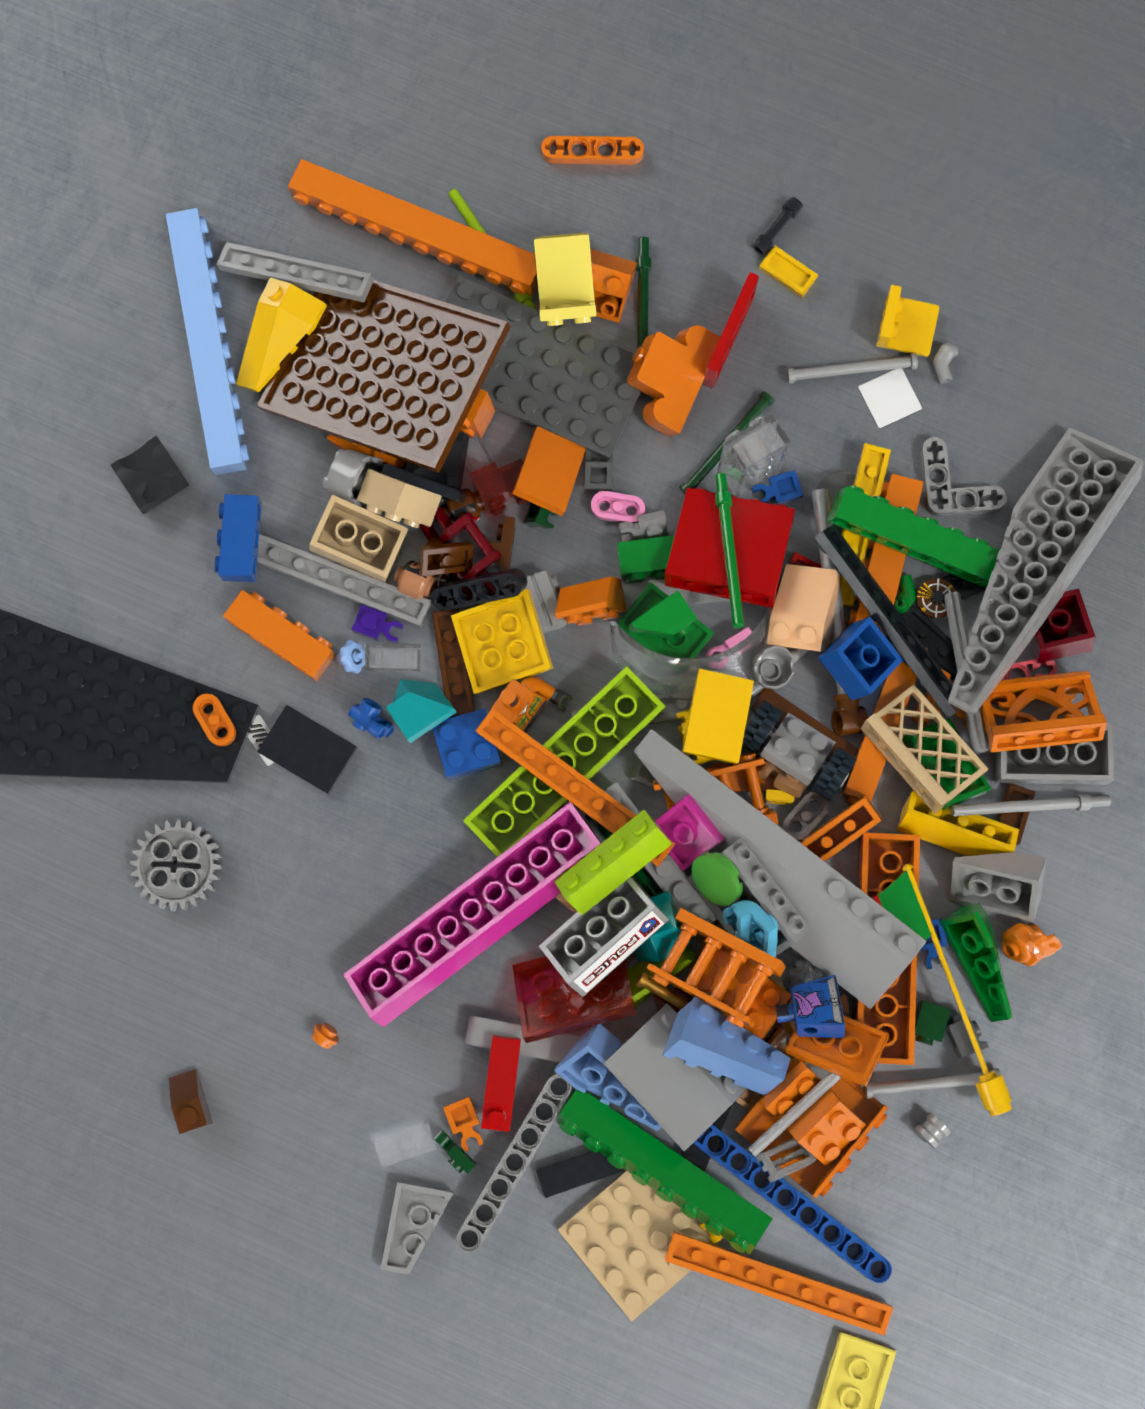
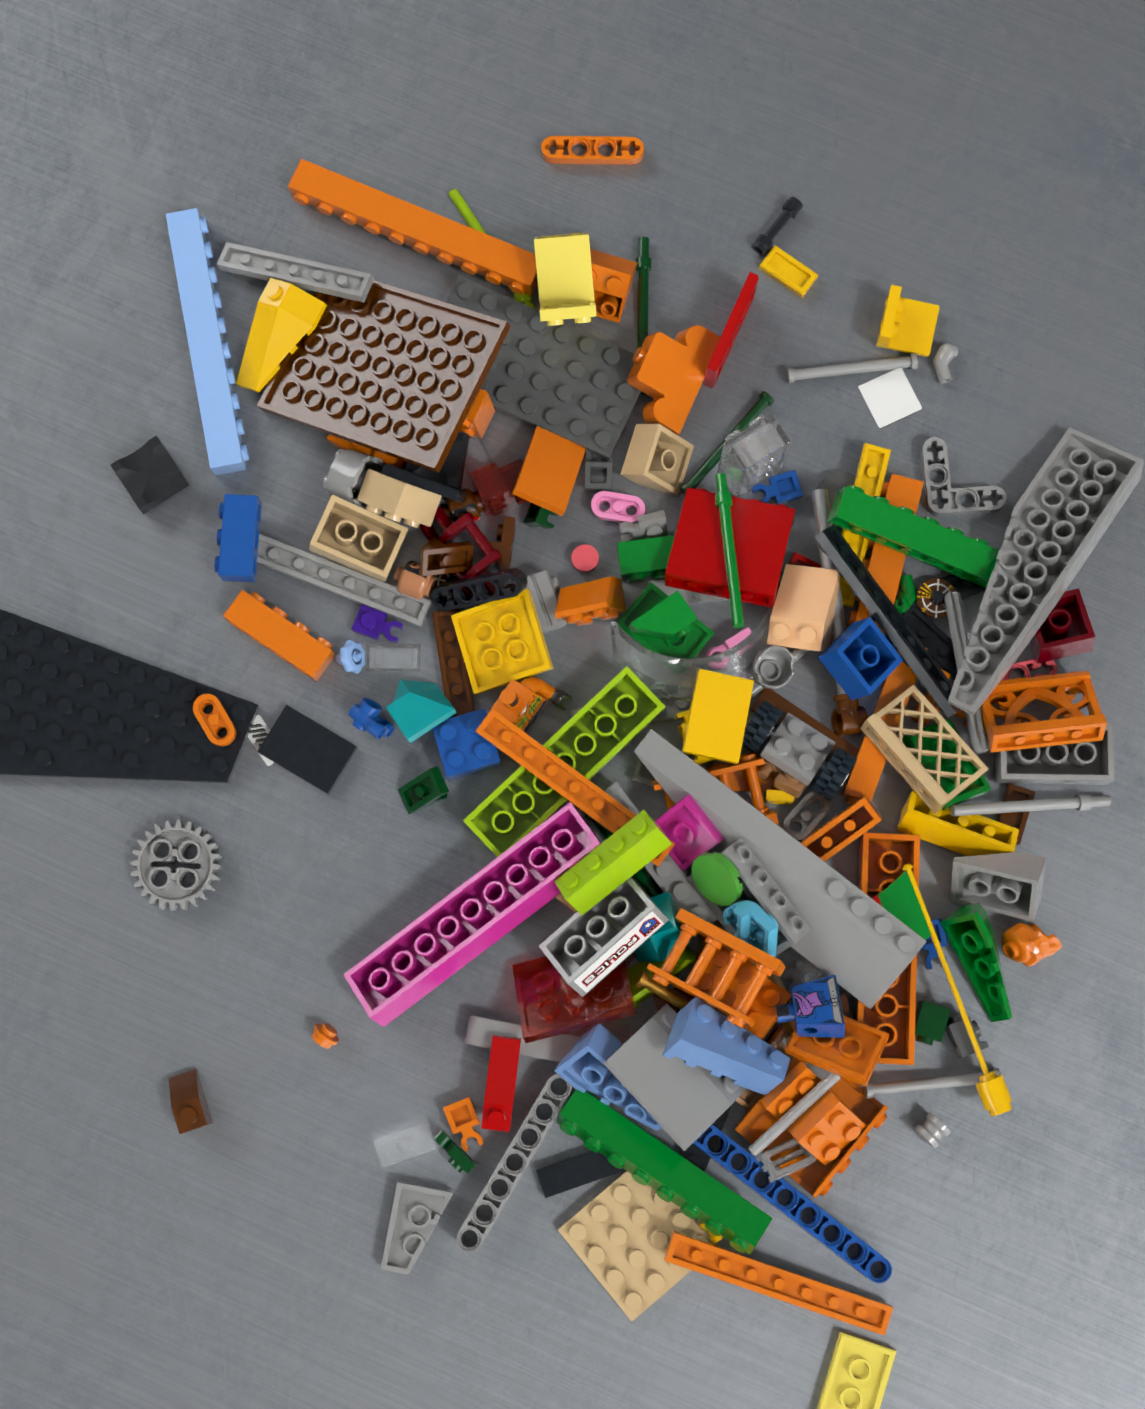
(424, 790): none -> dark green slope
(585, 558): none -> coral tile
(657, 458): none -> tan slope

